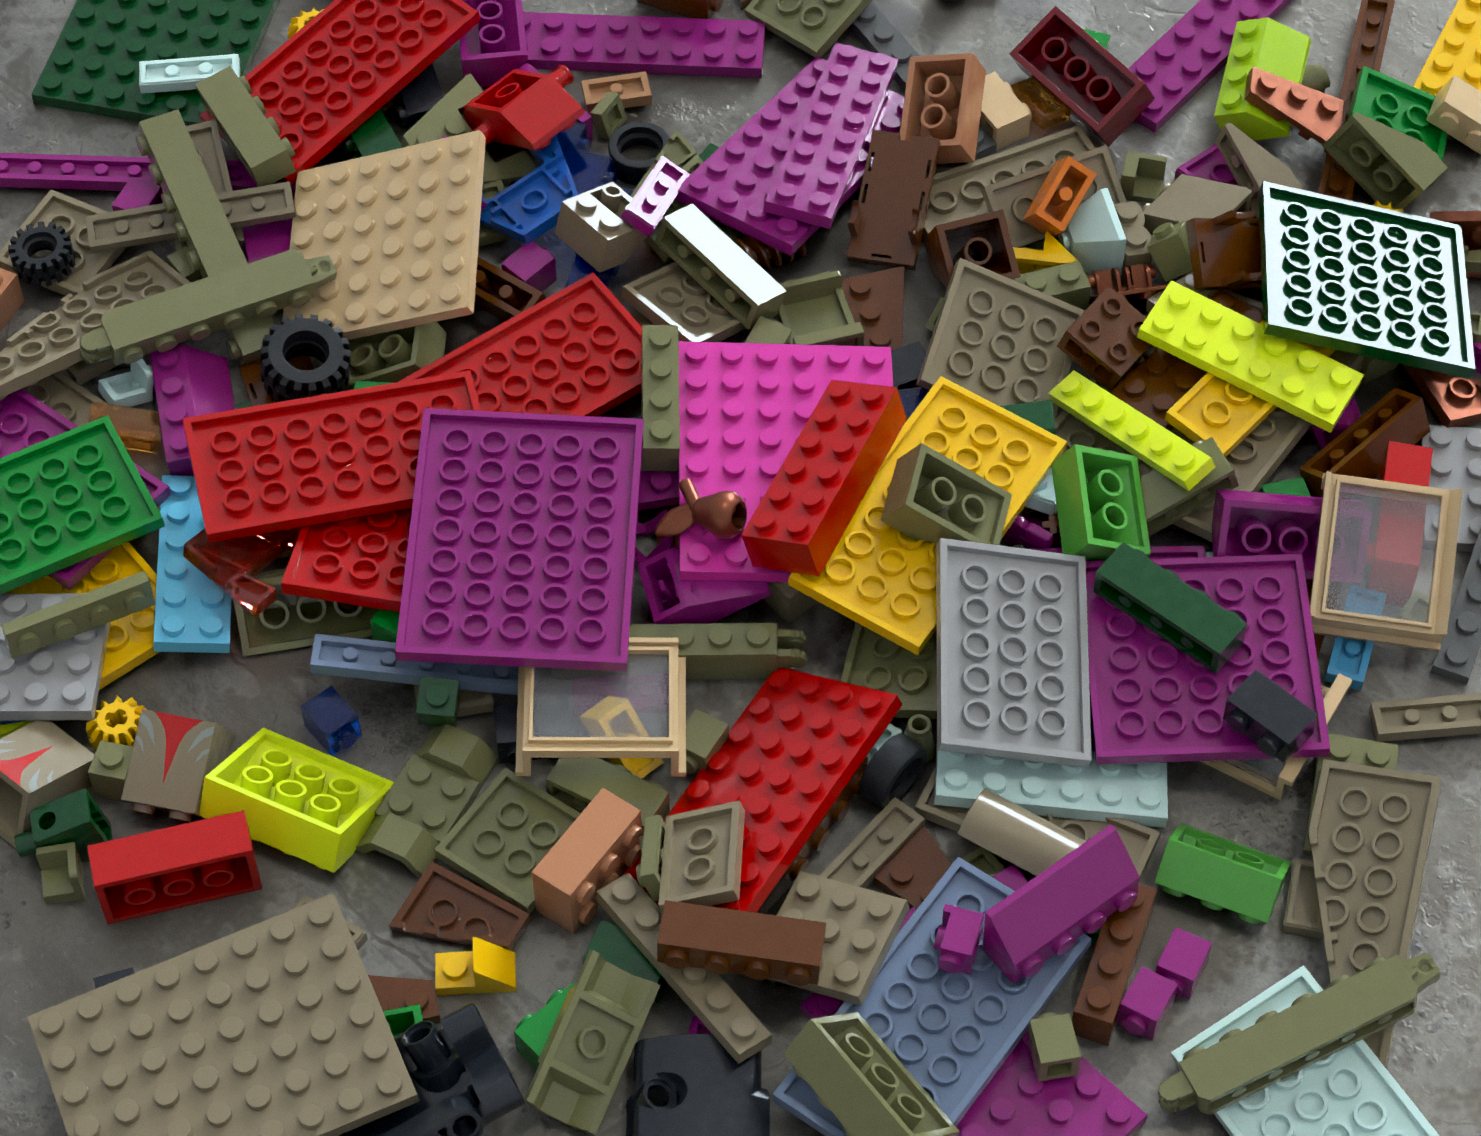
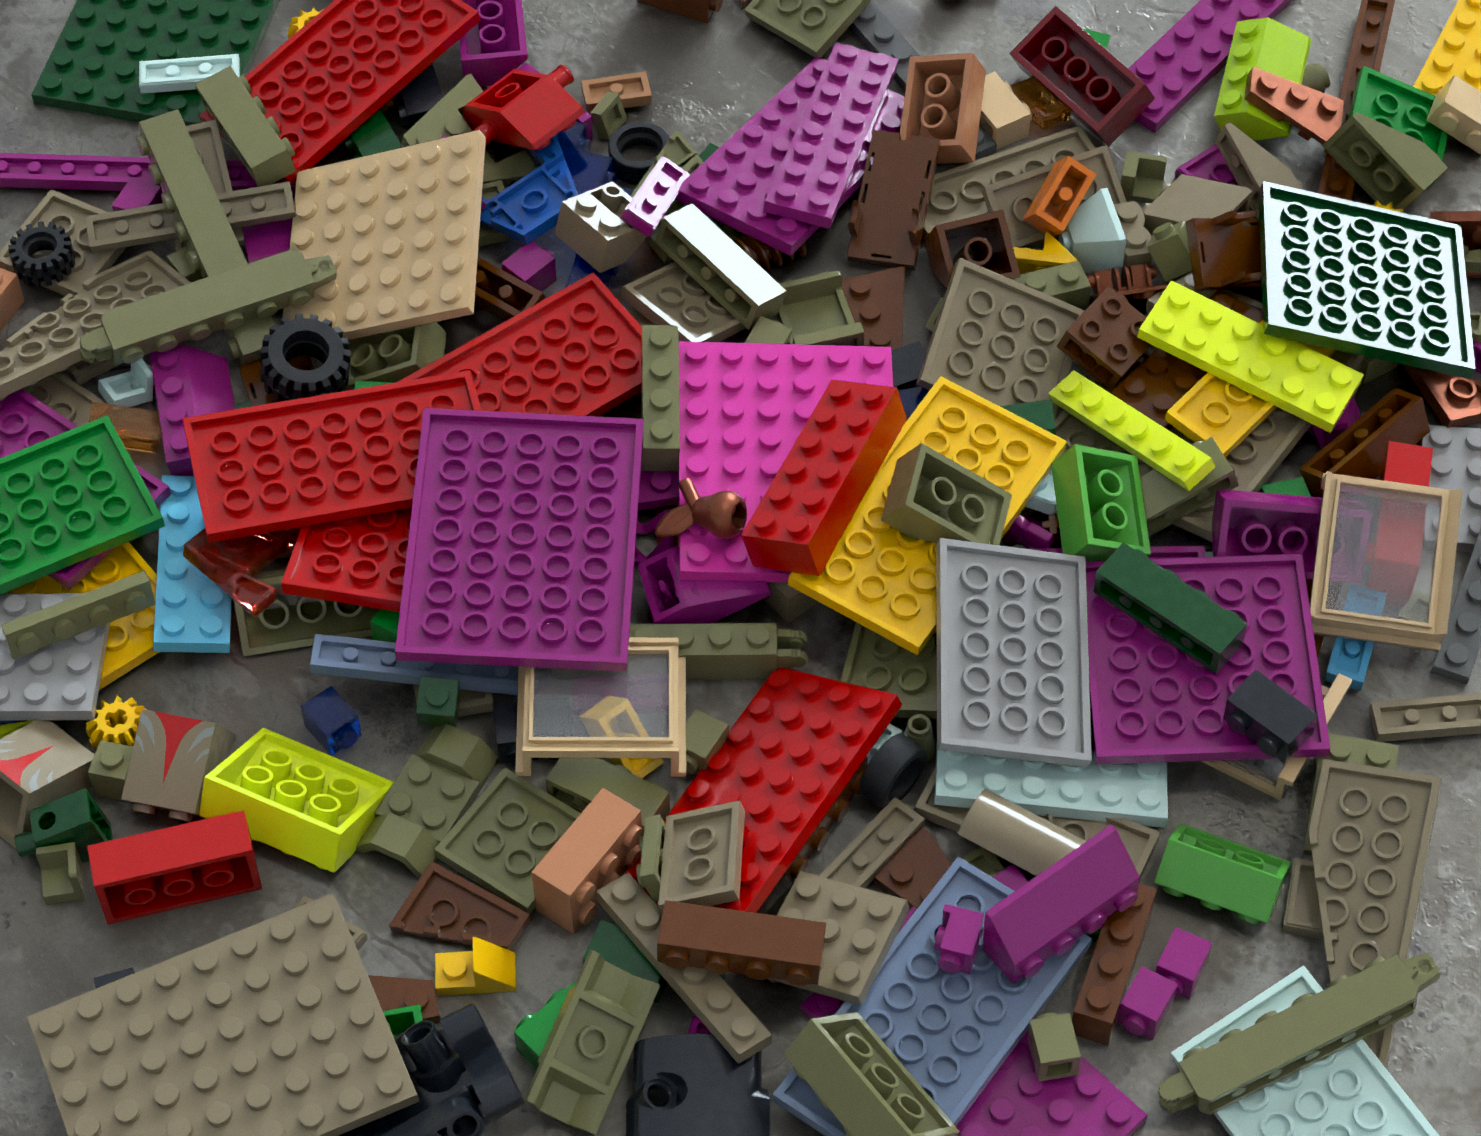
(645, 44): magenta plate -> none

